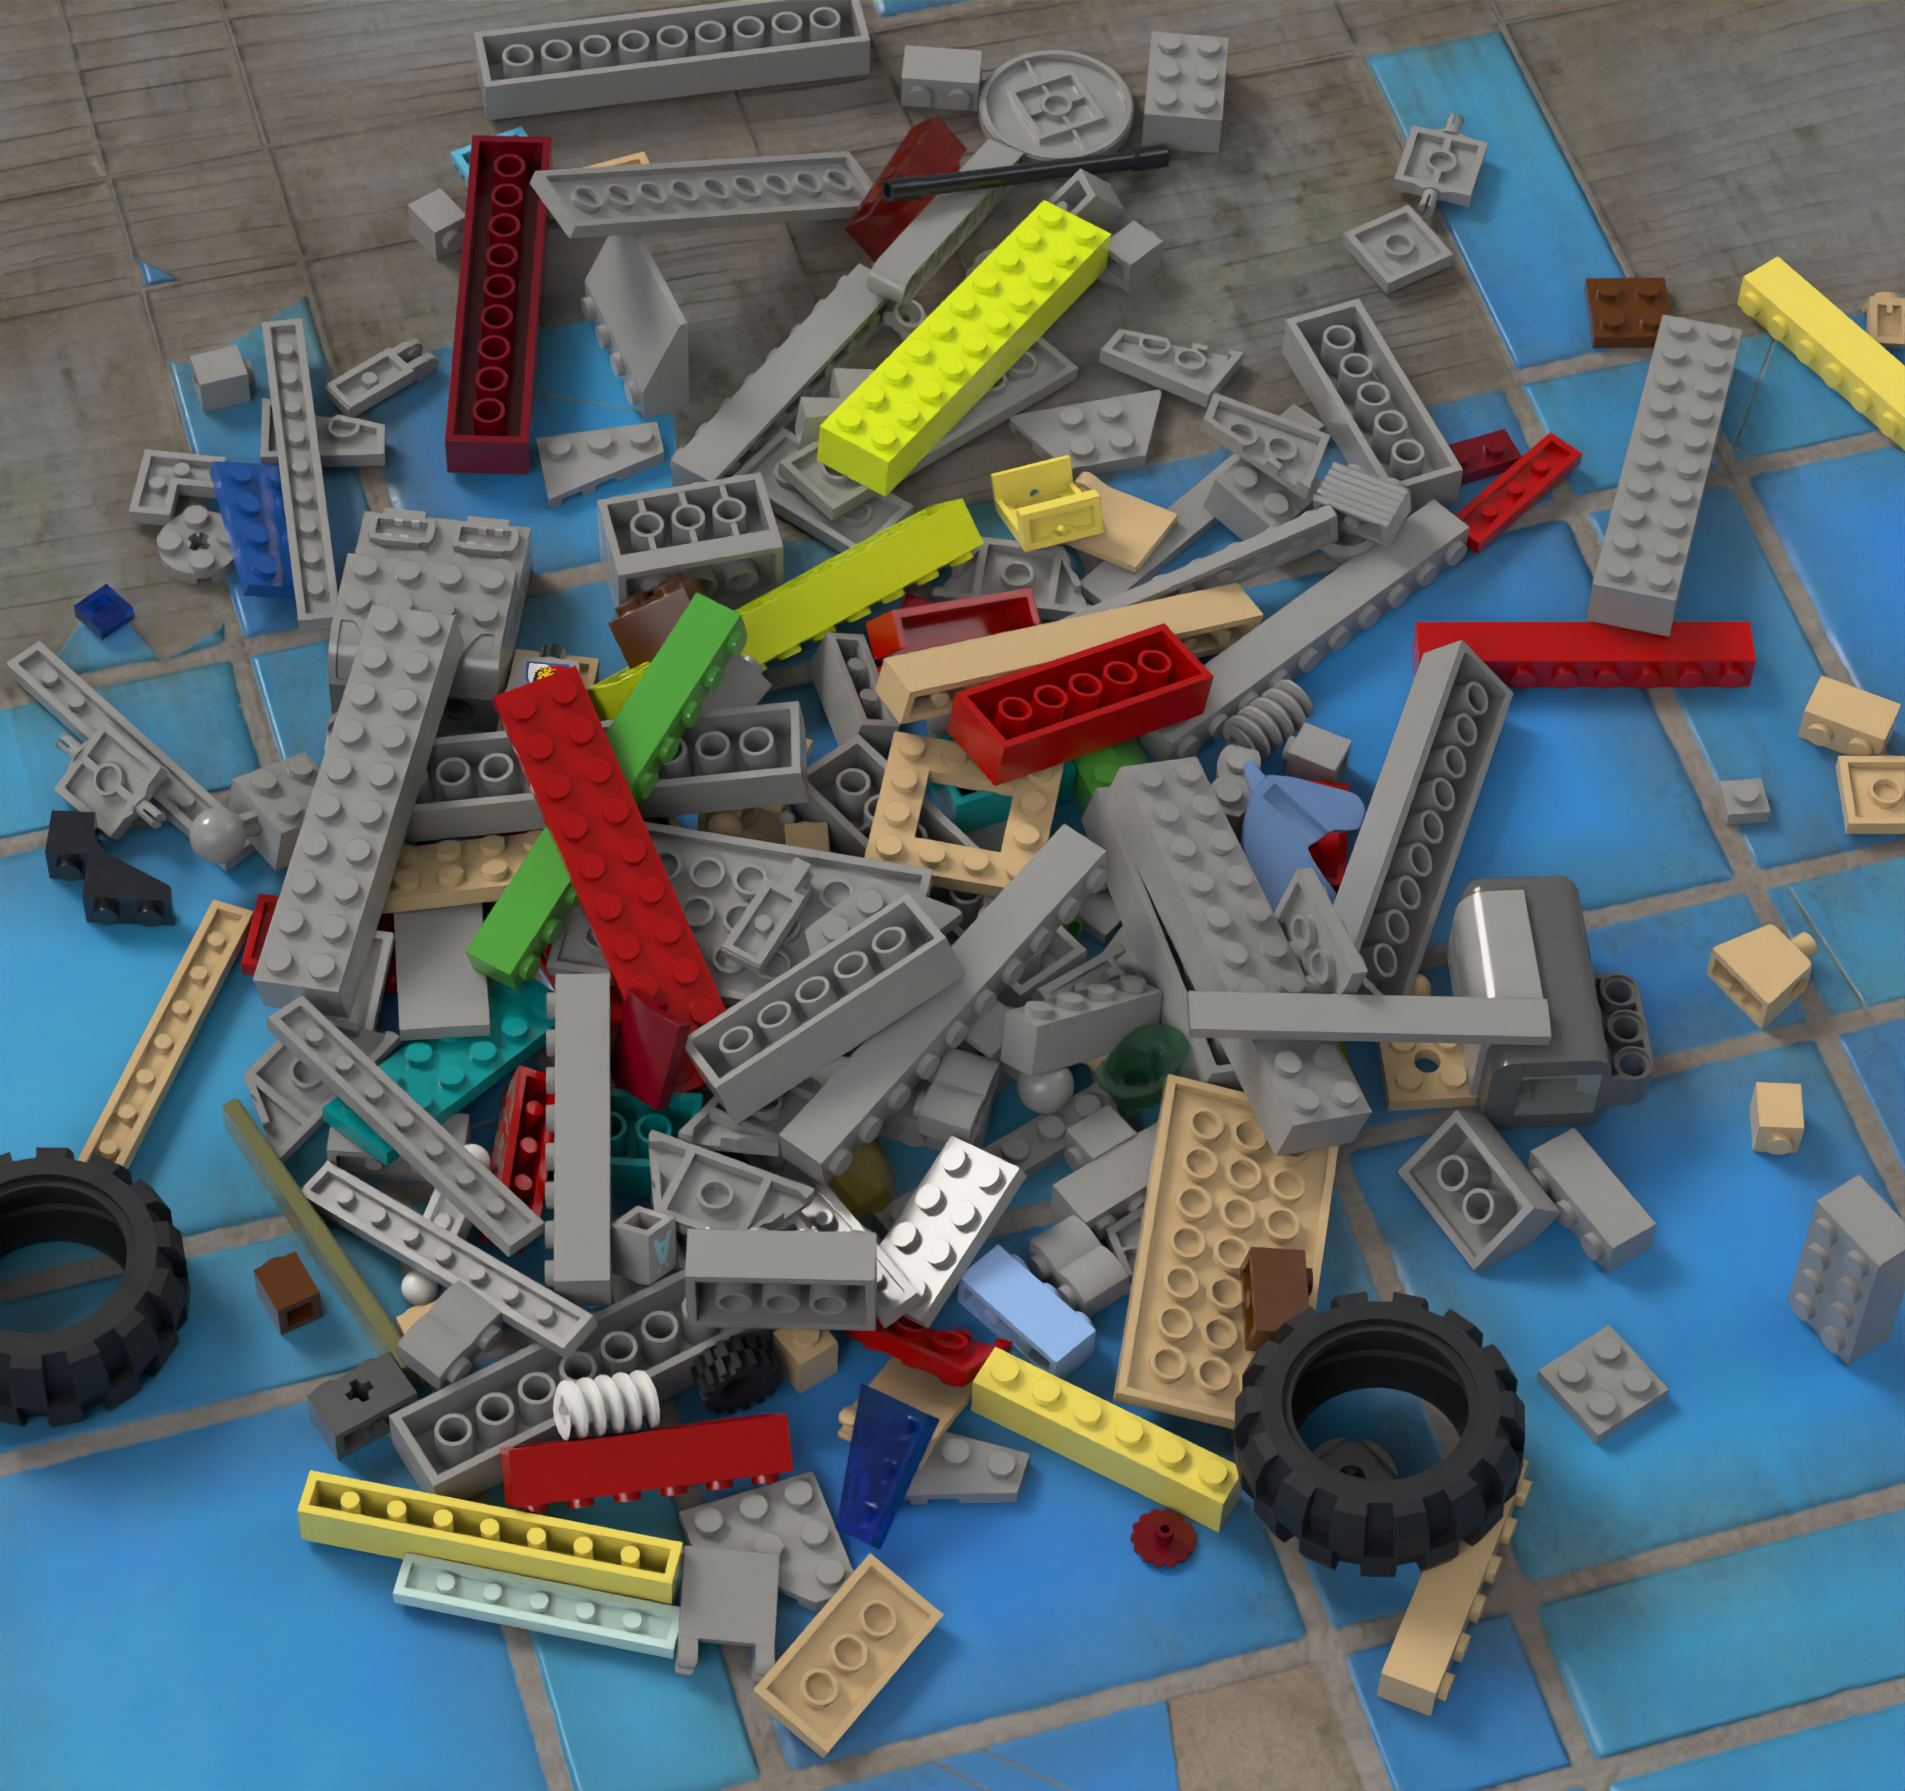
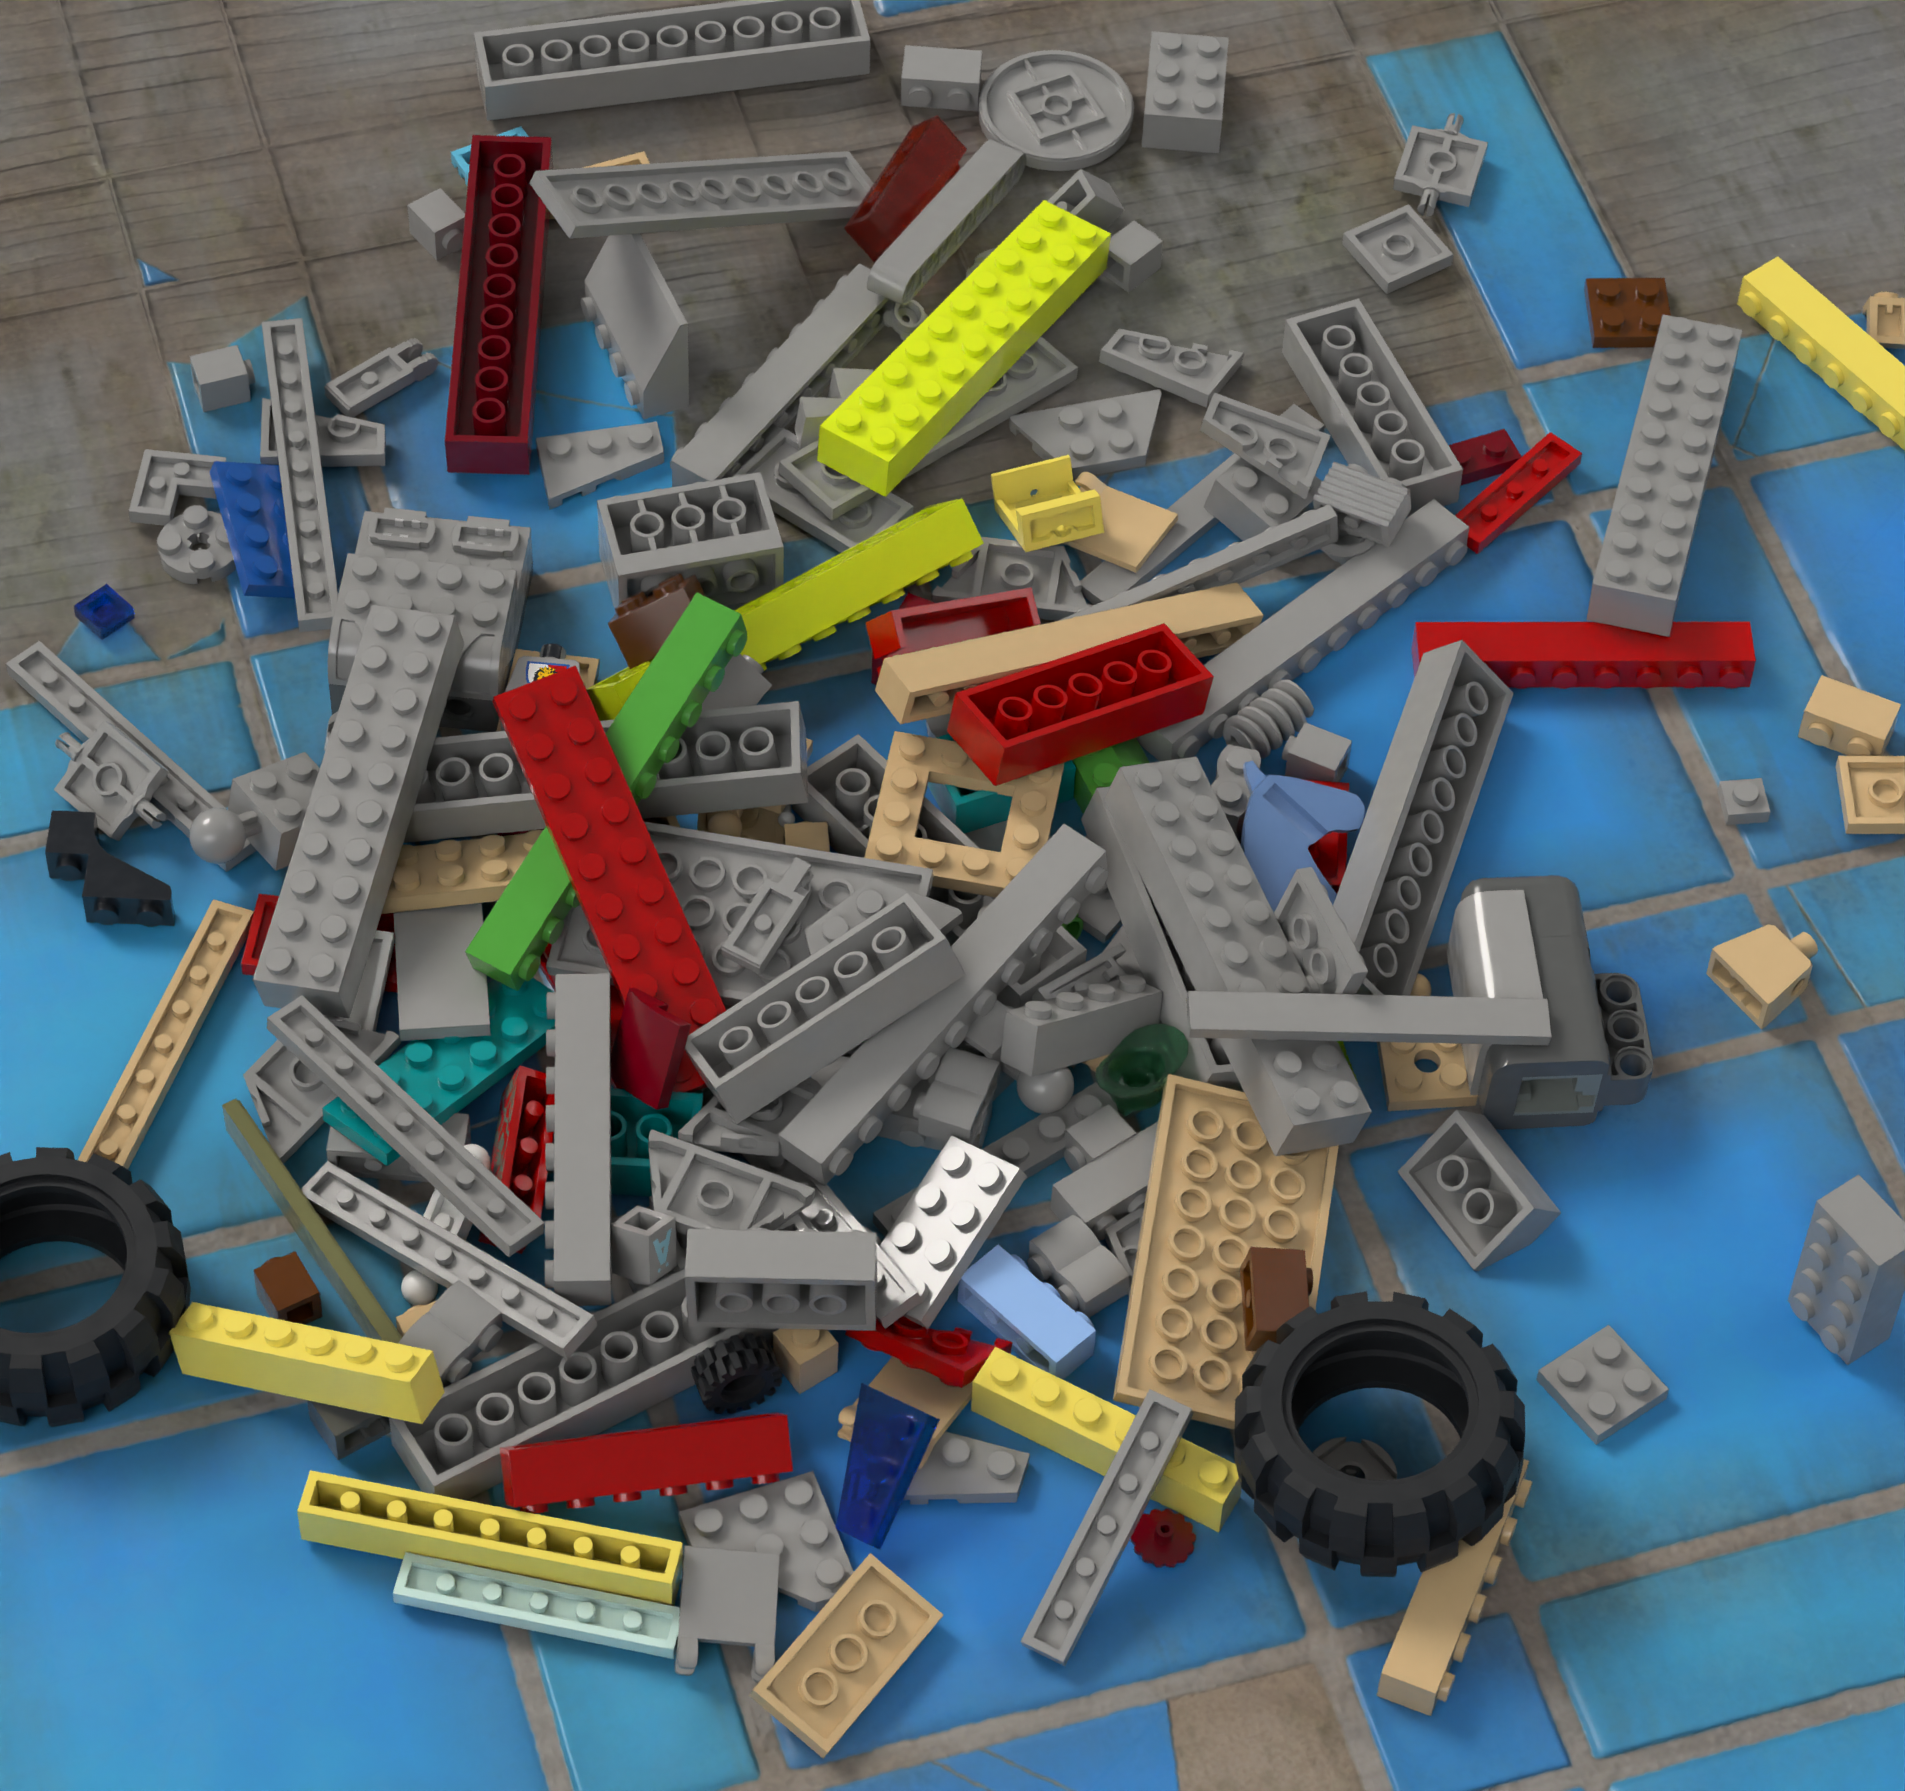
(307, 1362): none -> light yellow brick
(605, 1401): white piece -> none
(846, 686): light grey brick -> none
(867, 1182): clear yellow slope -> none
(916, 187): black piece -> none
(1107, 1527): none -> light grey plate
(1591, 1200): light grey brick -> none
(1776, 1118): tan brick -> none

